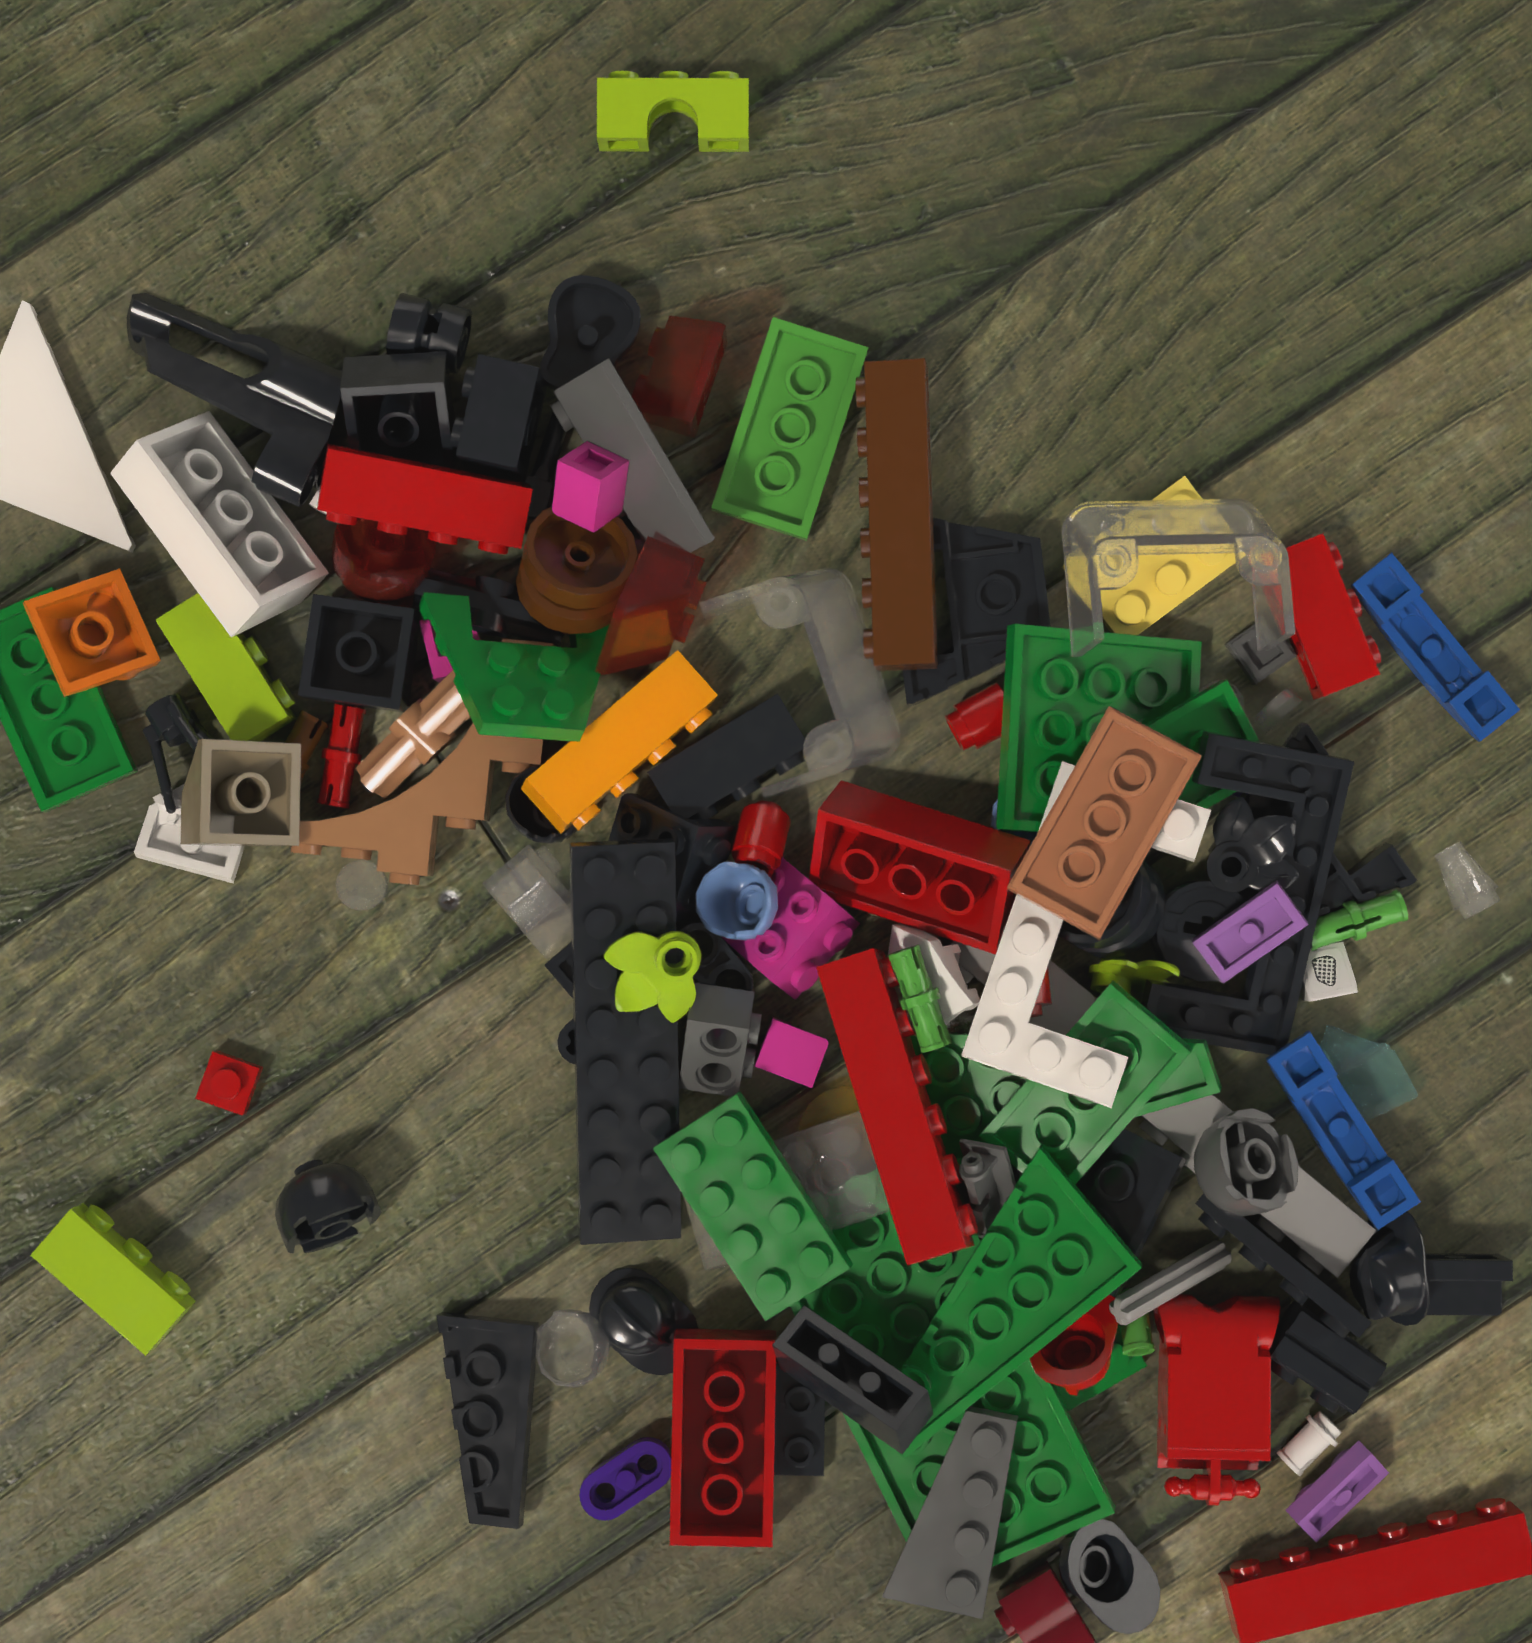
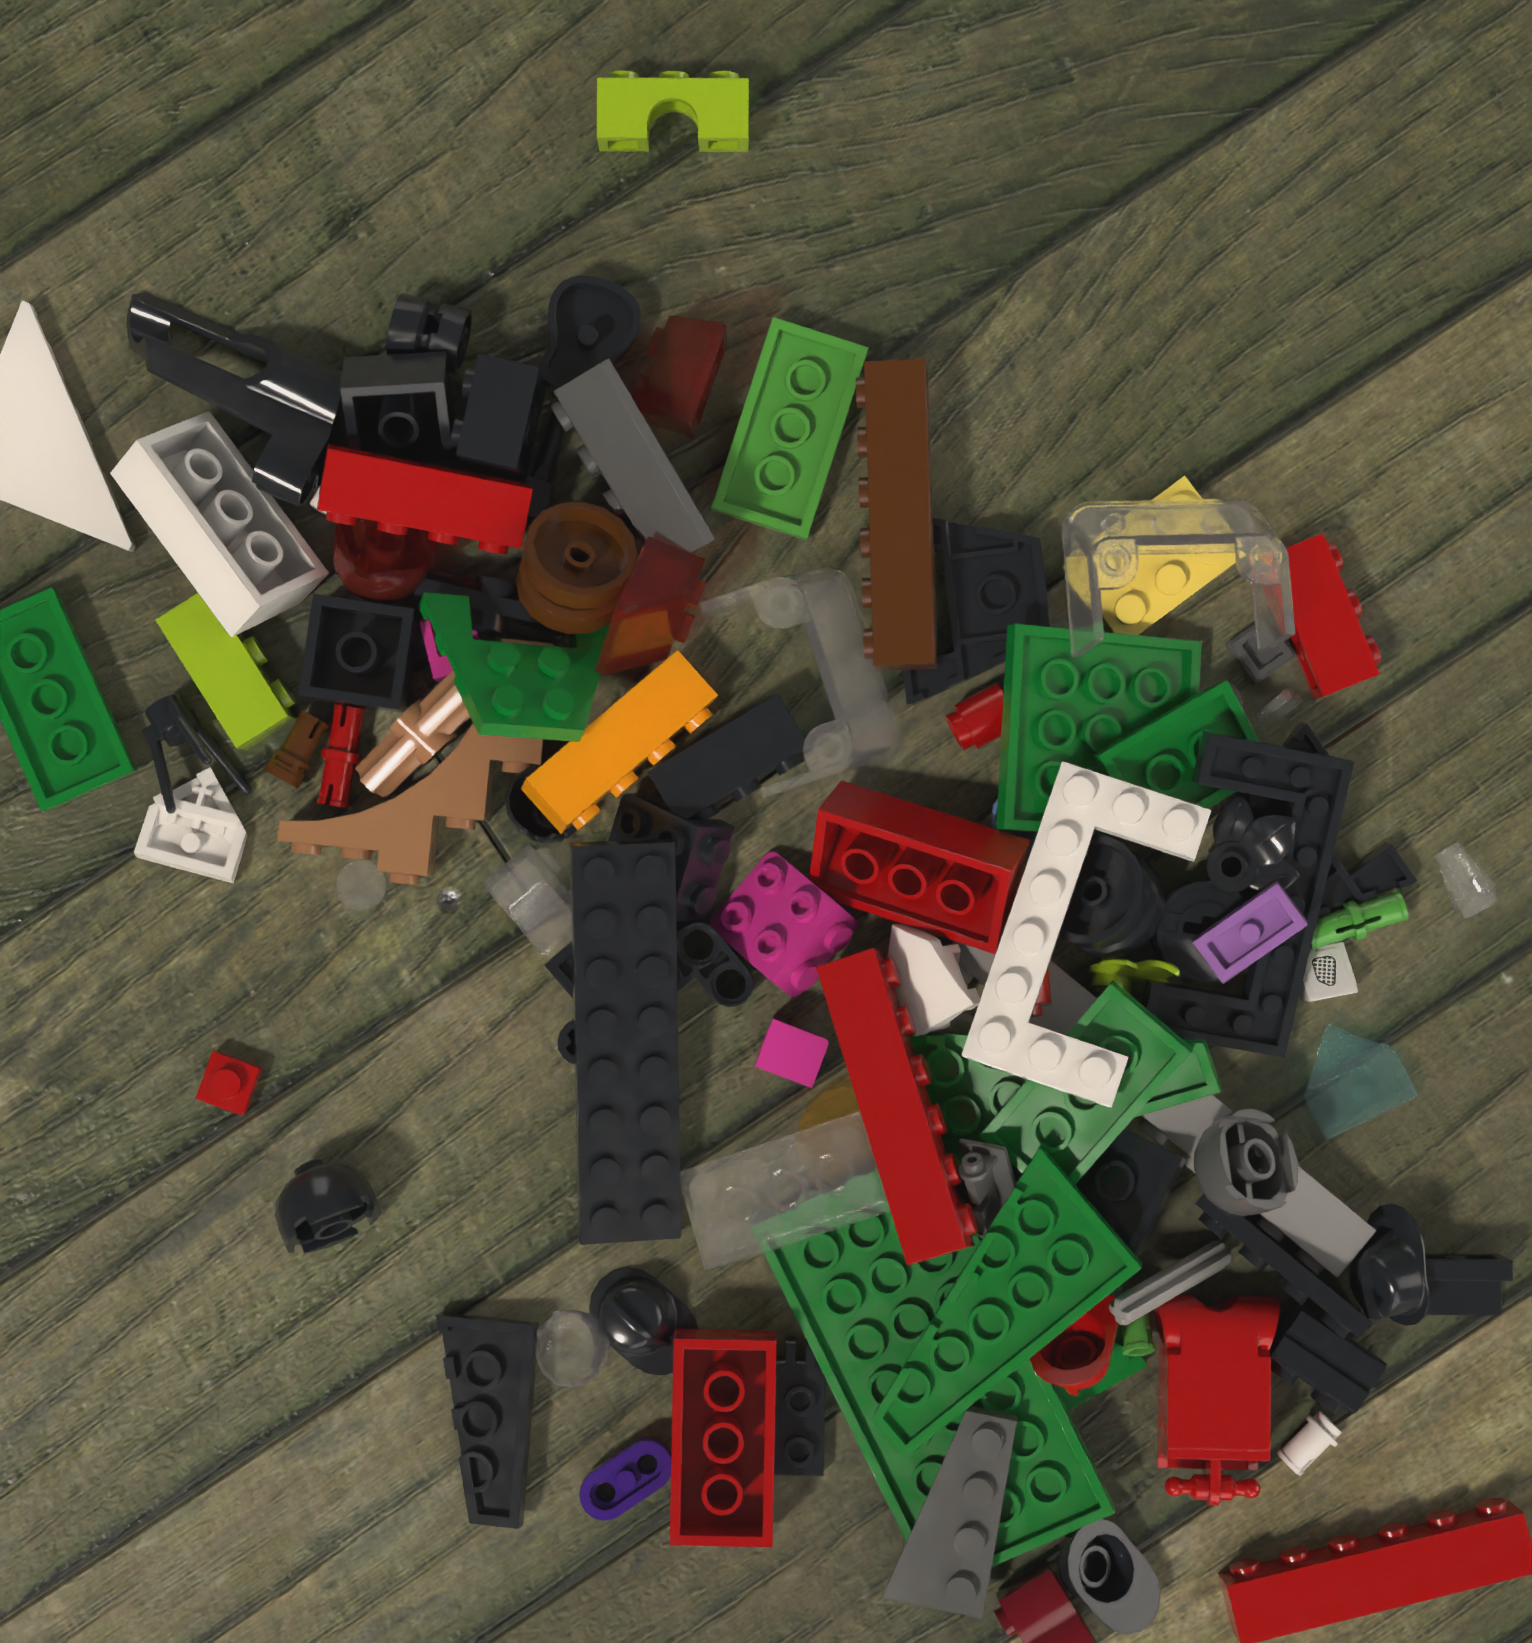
(92, 633): orange slope -> none
(114, 1276): lime brick -> none
(242, 794): dark tan slope -> none
(590, 486): dark pink panel -> none
(649, 978): lime plate -> none
(717, 1039): dark grey brick -> none
(737, 901): medium blue hair -> none
(753, 1206): green plate -> none
(761, 836): red brick -> none
(853, 1379): black brick -> none
(920, 998): bright green pin -> none
(1104, 822): nougat tile -> none
(1336, 1491): medium lavender plate -> none
(1341, 1131): blue slope -> none
(1431, 650): blue slope -> none

